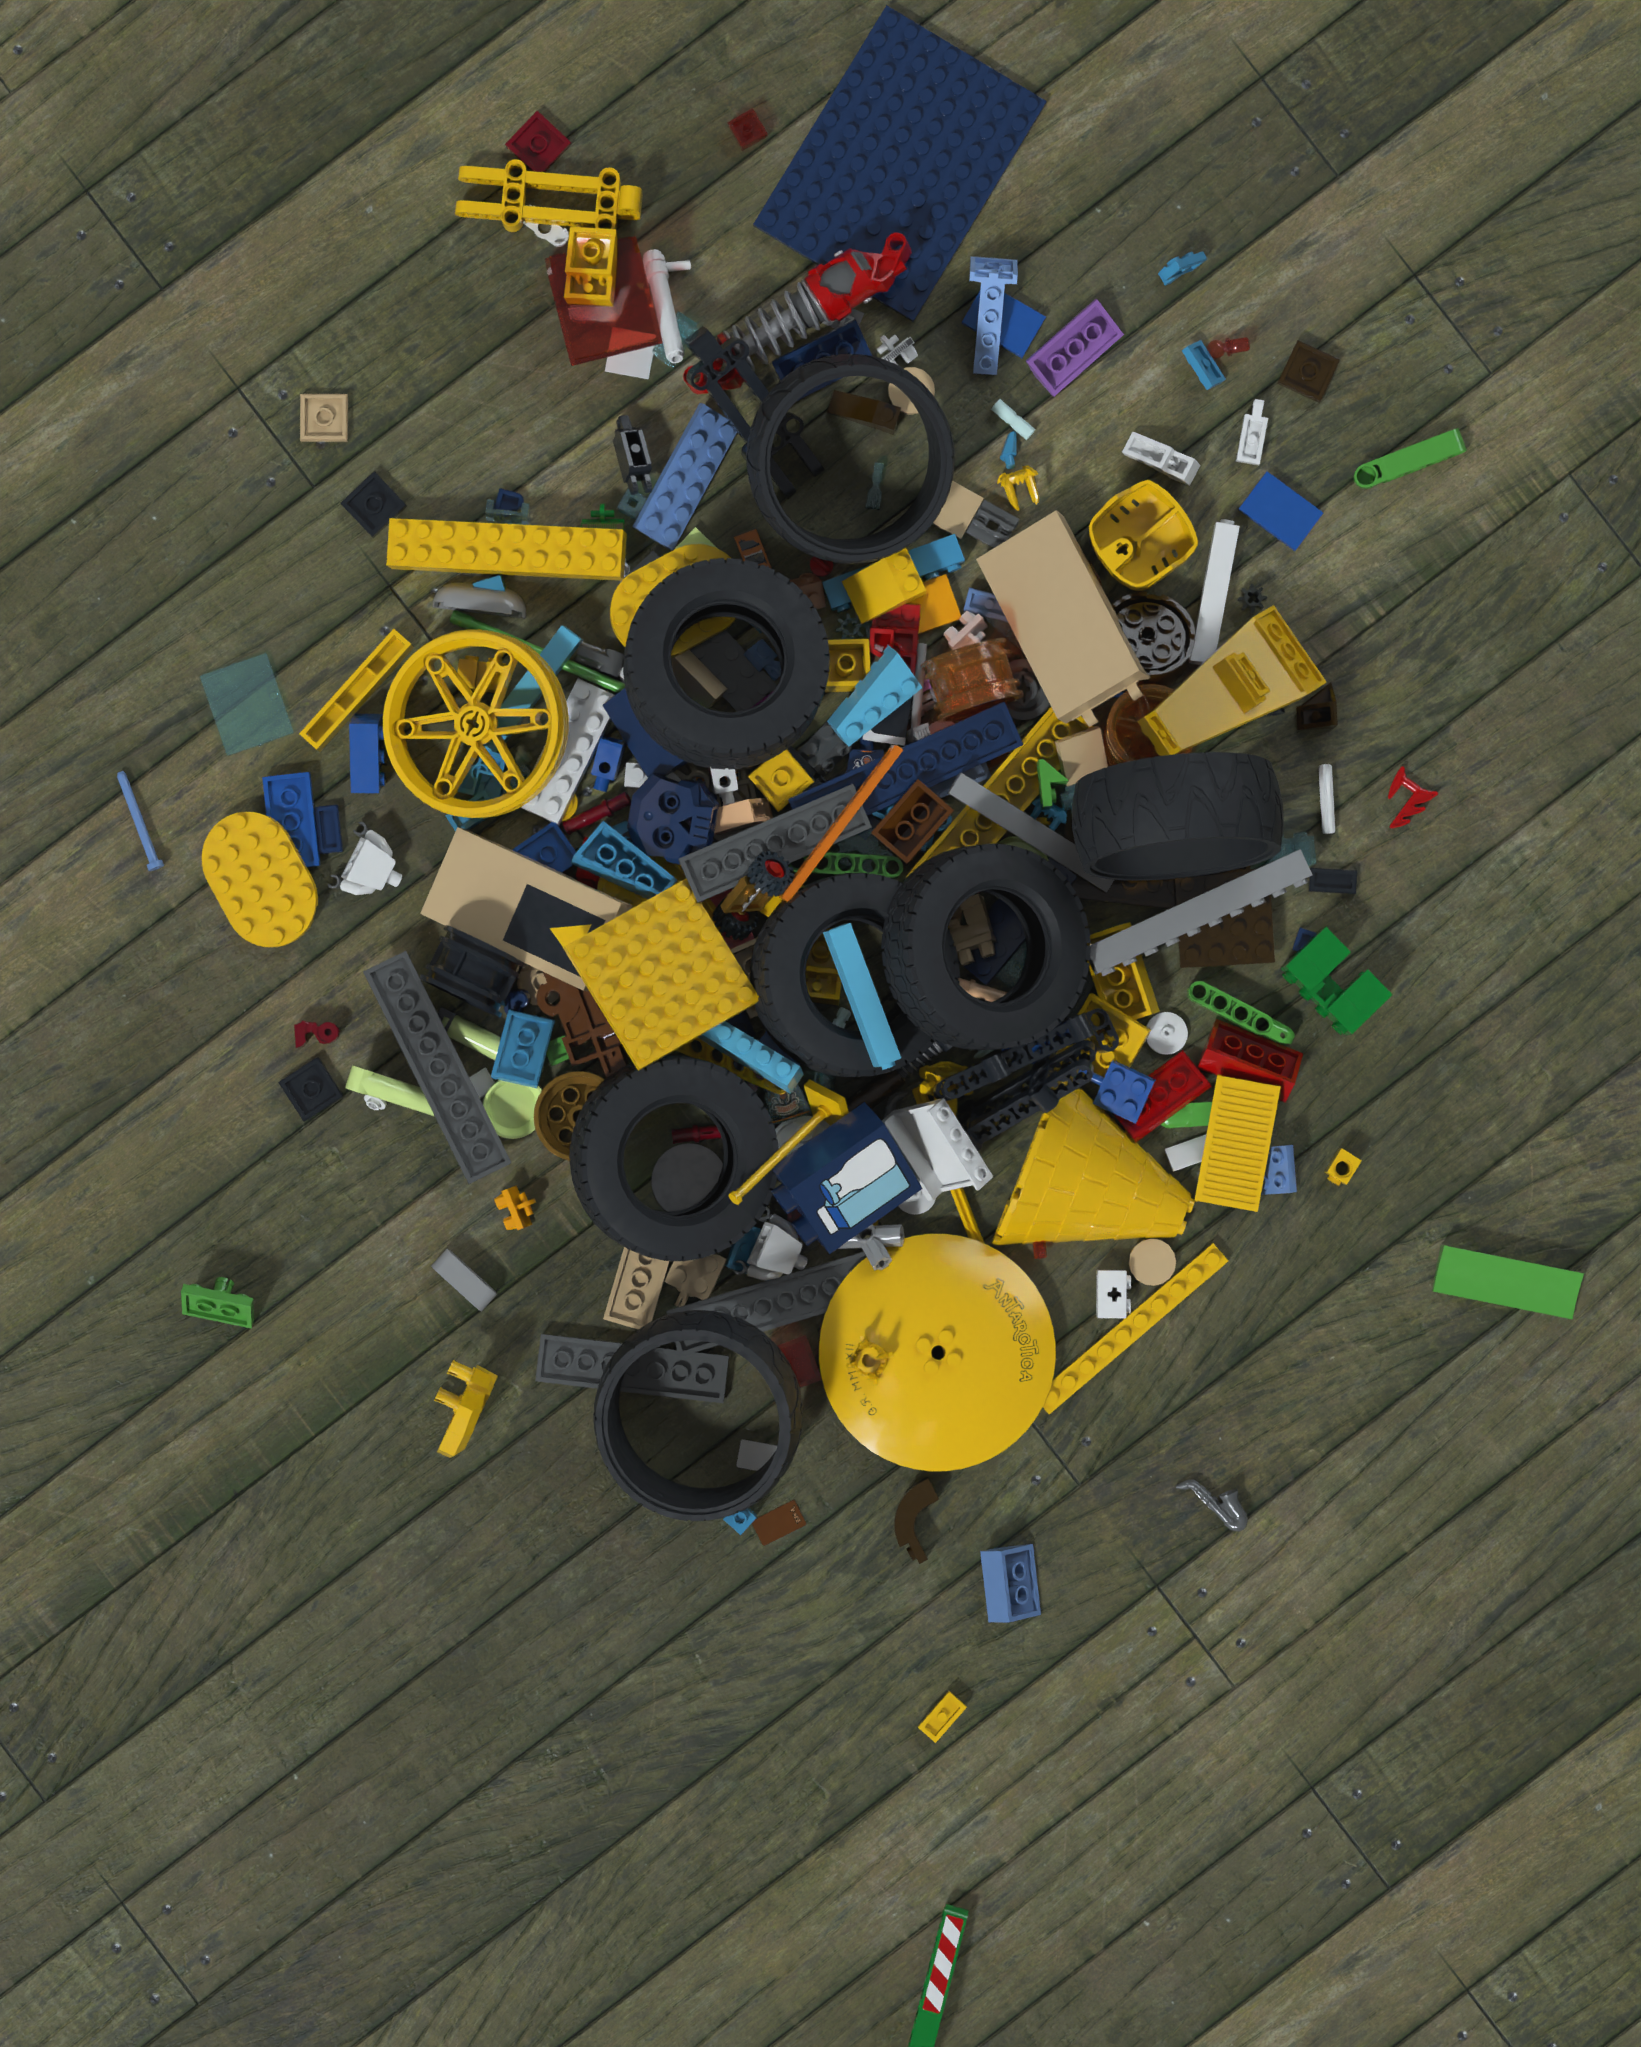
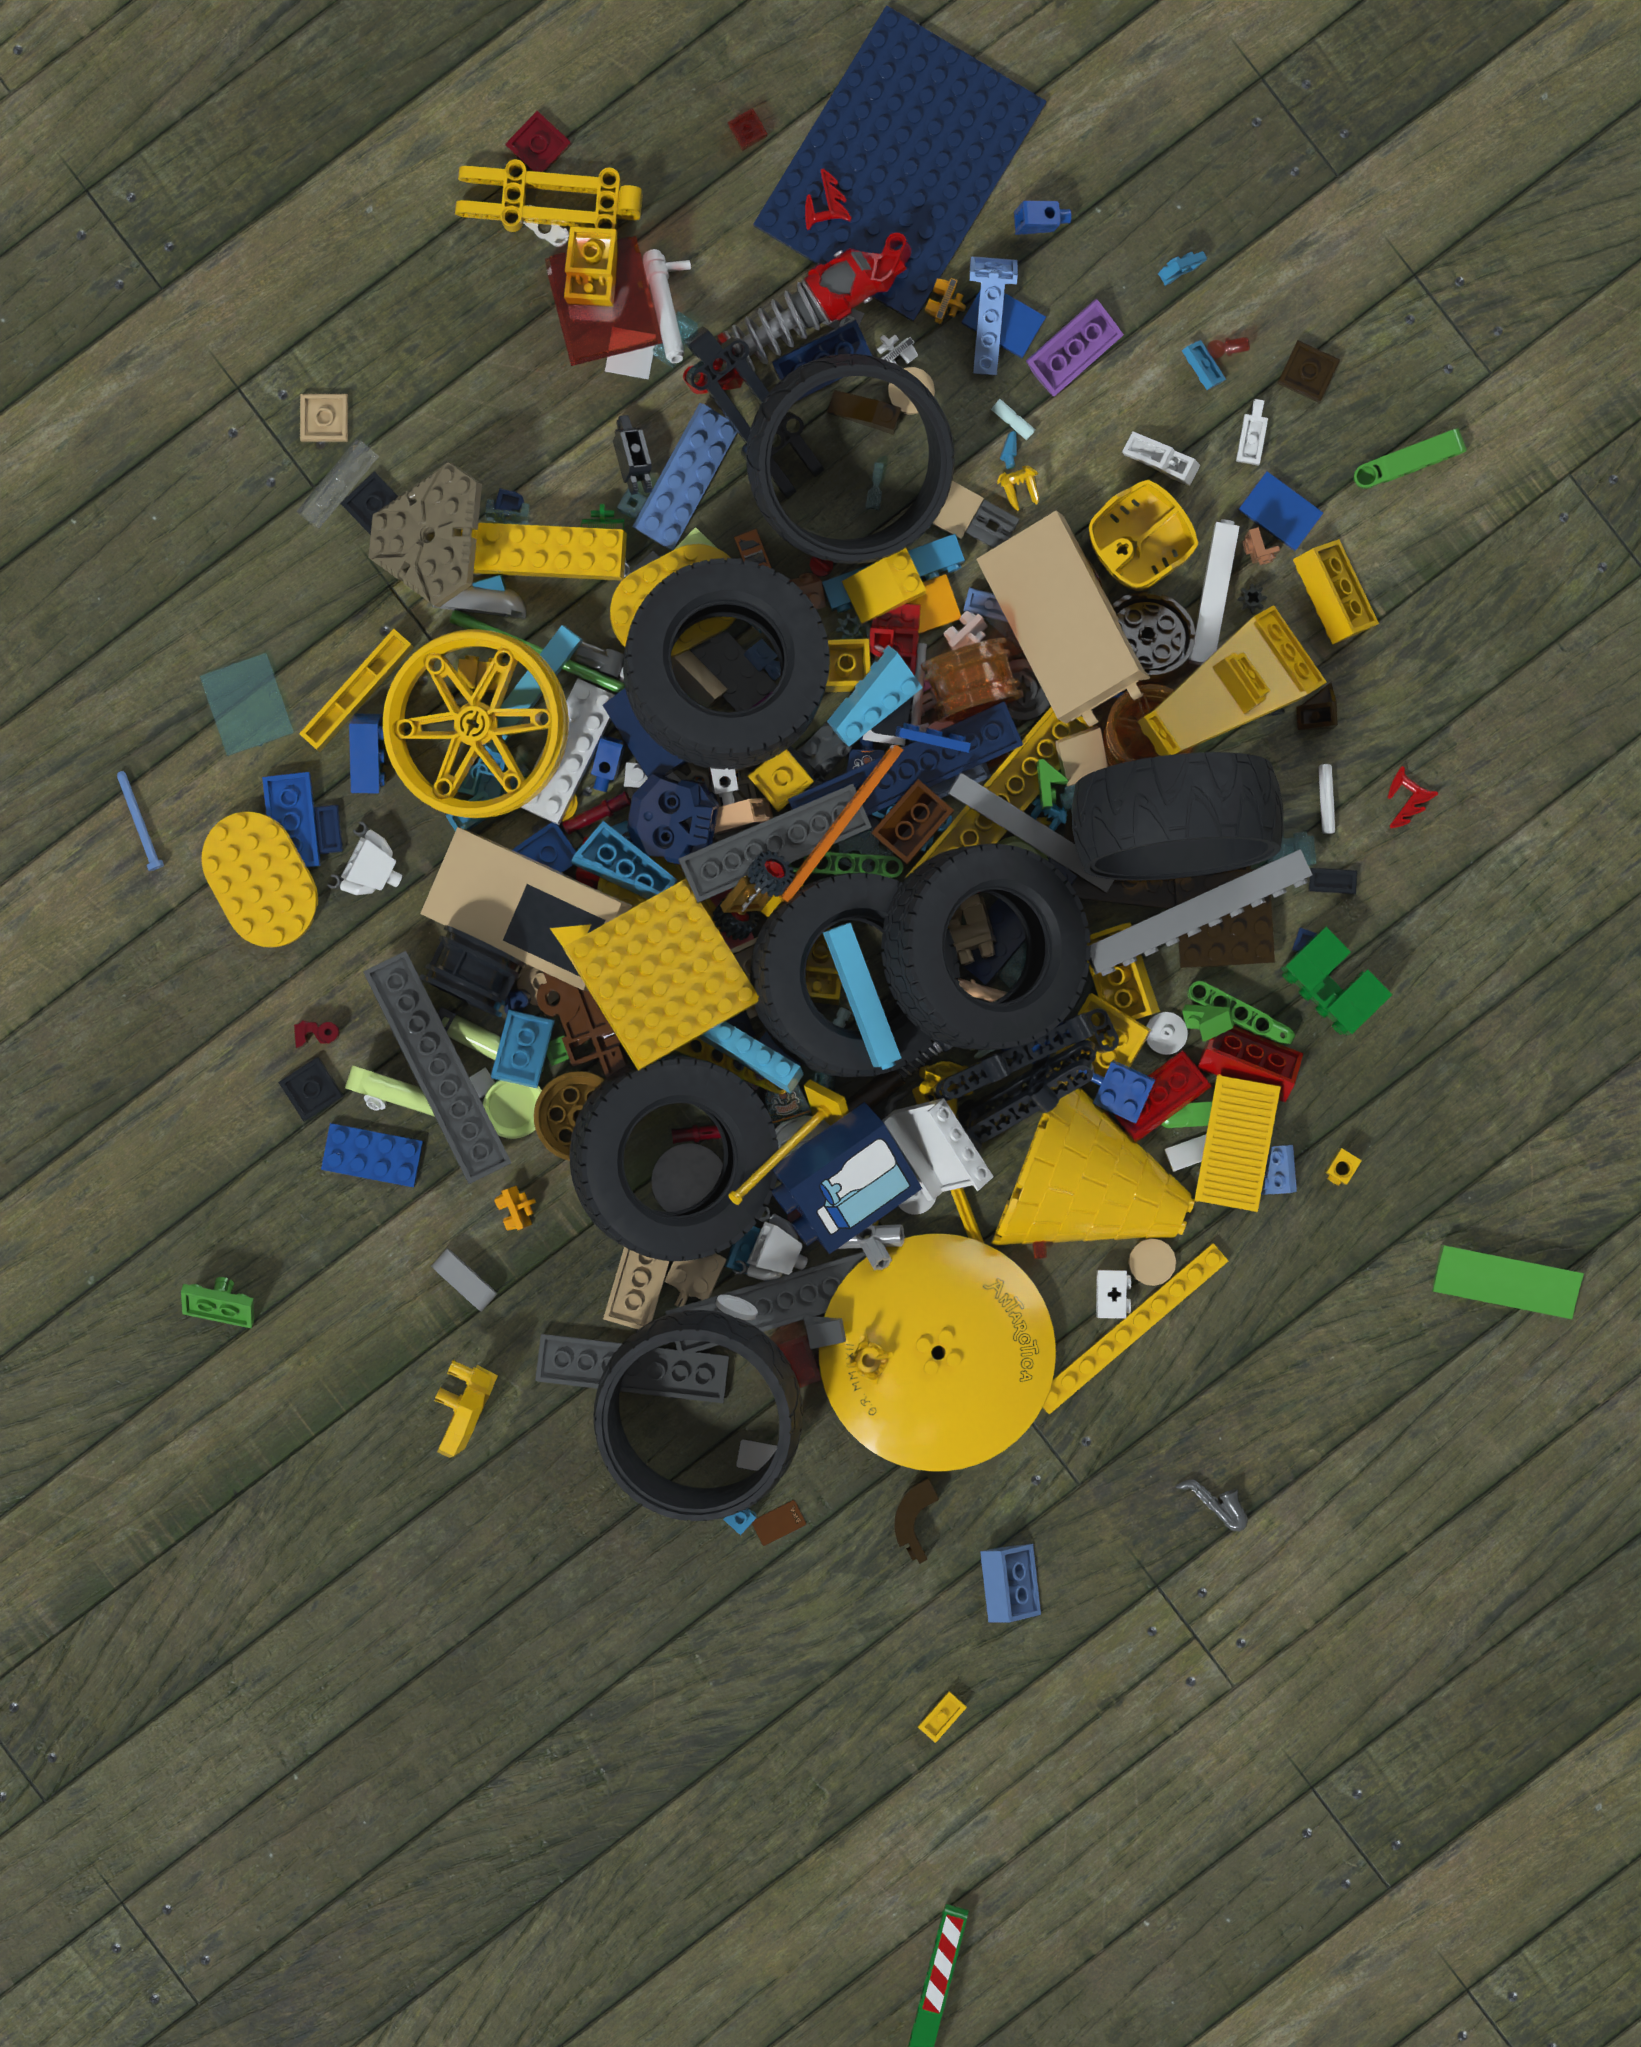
(337, 484): none -> clear brick
(372, 1155): none -> blue plate
(424, 538): none -> dark tan plate
(736, 1307): none -> white piece
(824, 1331): none -> dark grey slope
(835, 211): none -> red piece
(933, 737): none -> blue plate
(947, 290): none -> light orange hips
(1039, 217): none -> blue torso
(1209, 1019): none -> bright green slope
(1254, 546): none -> nougat bracket
(1335, 591): none -> yellow slope

